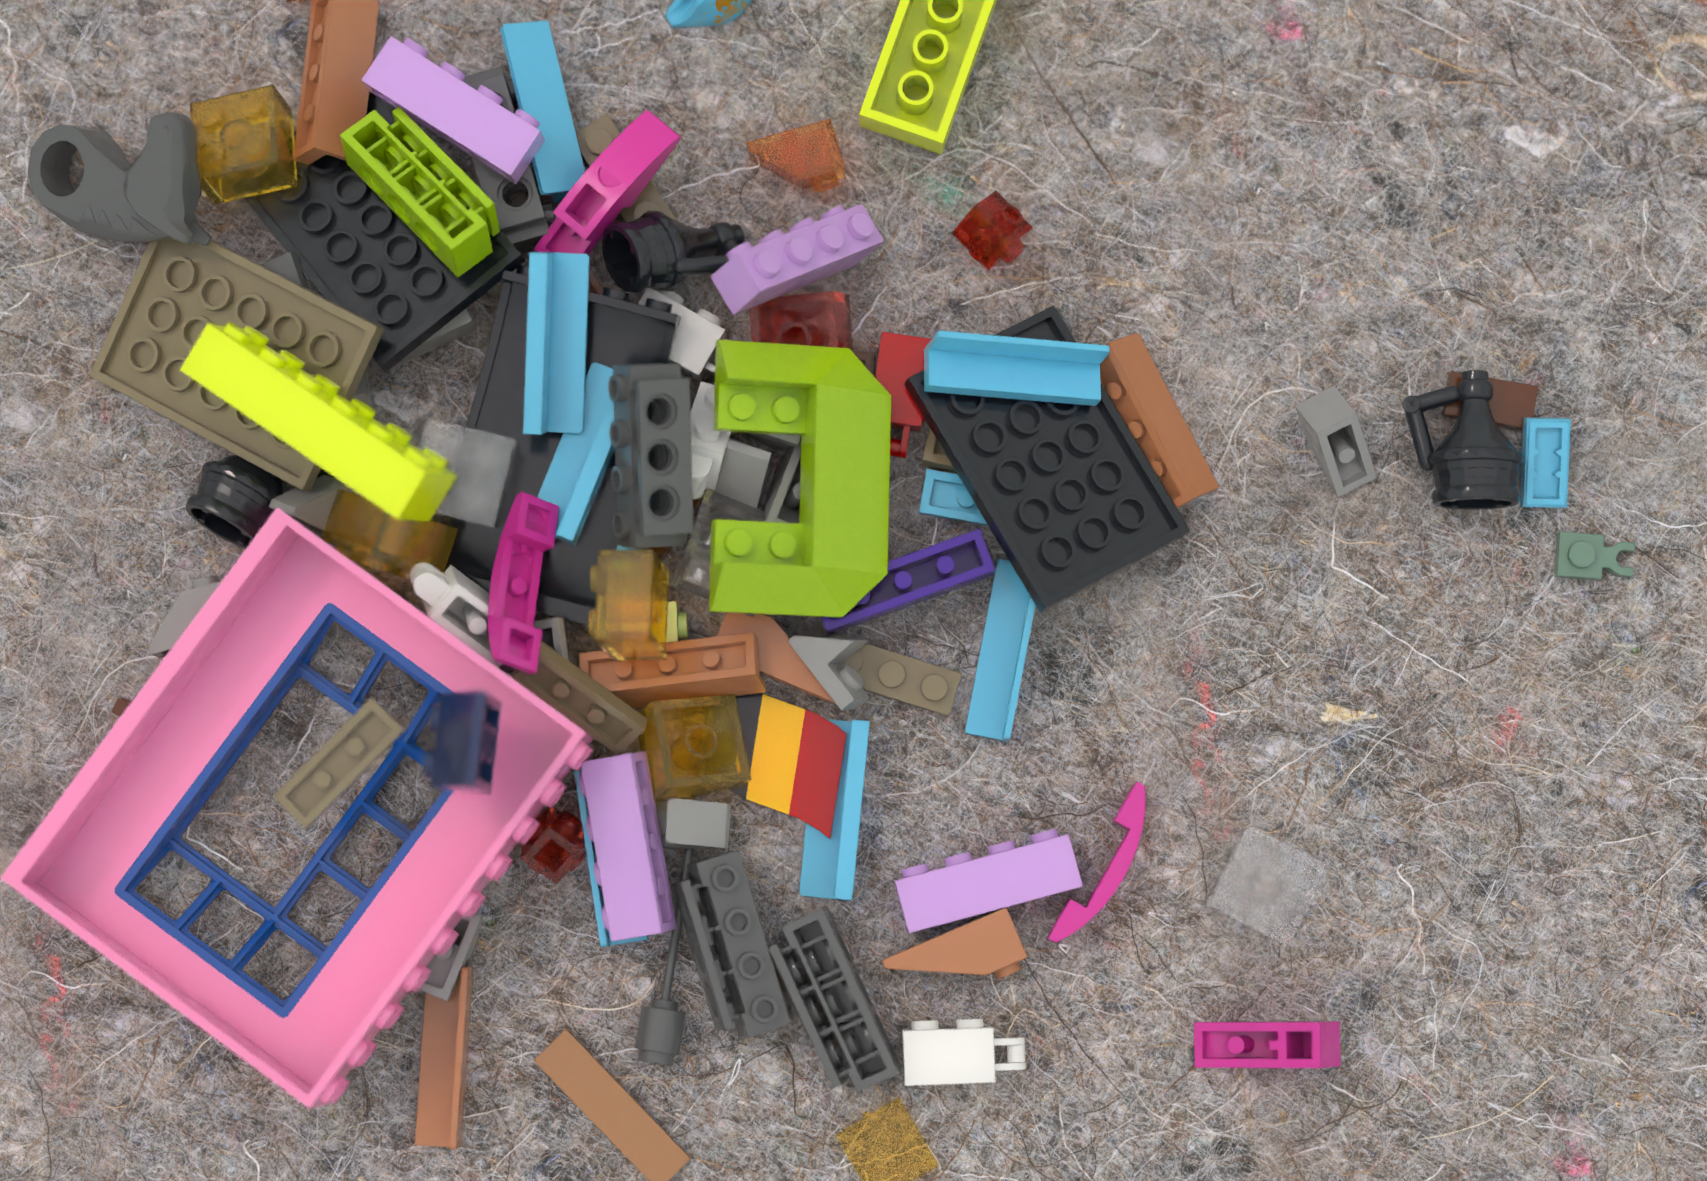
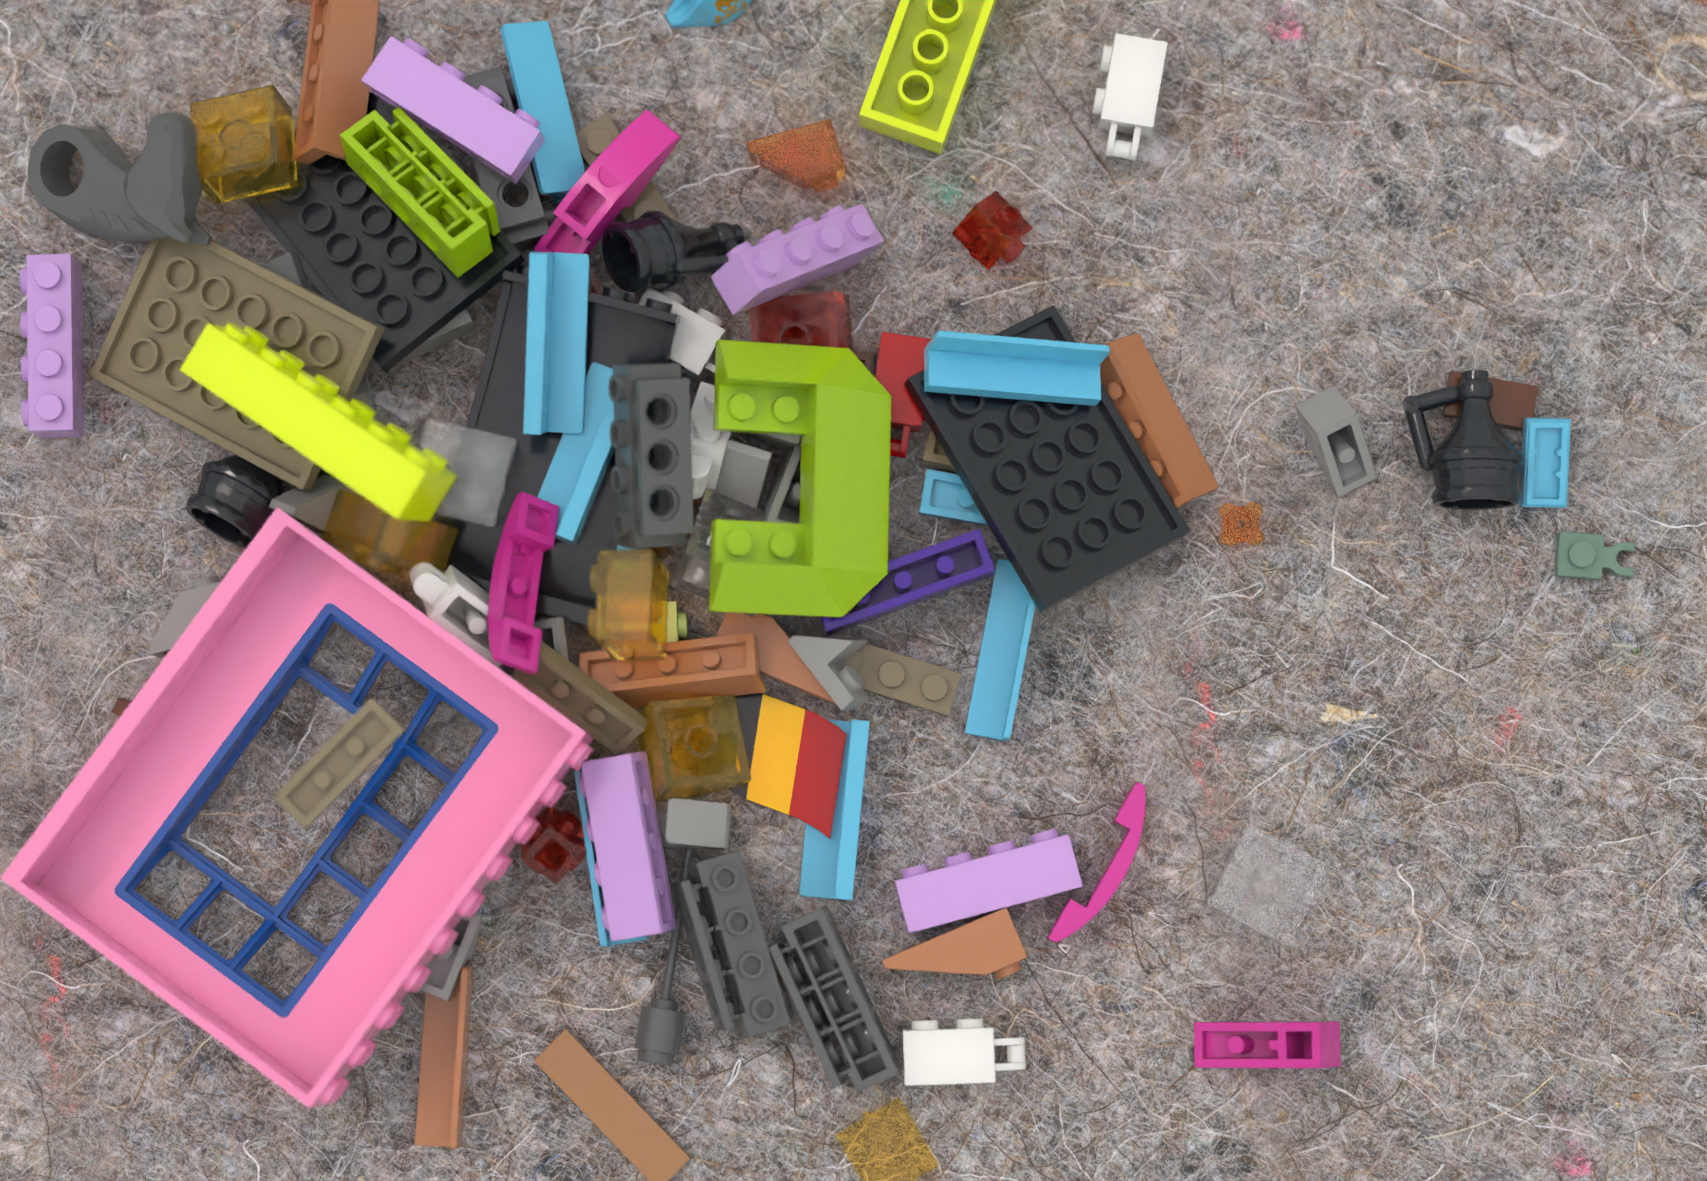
(53, 346): none -> lavender brick
(464, 742): dark blue slope -> none
(1130, 92): none -> white brick
(1232, 533): none -> clear orange plate

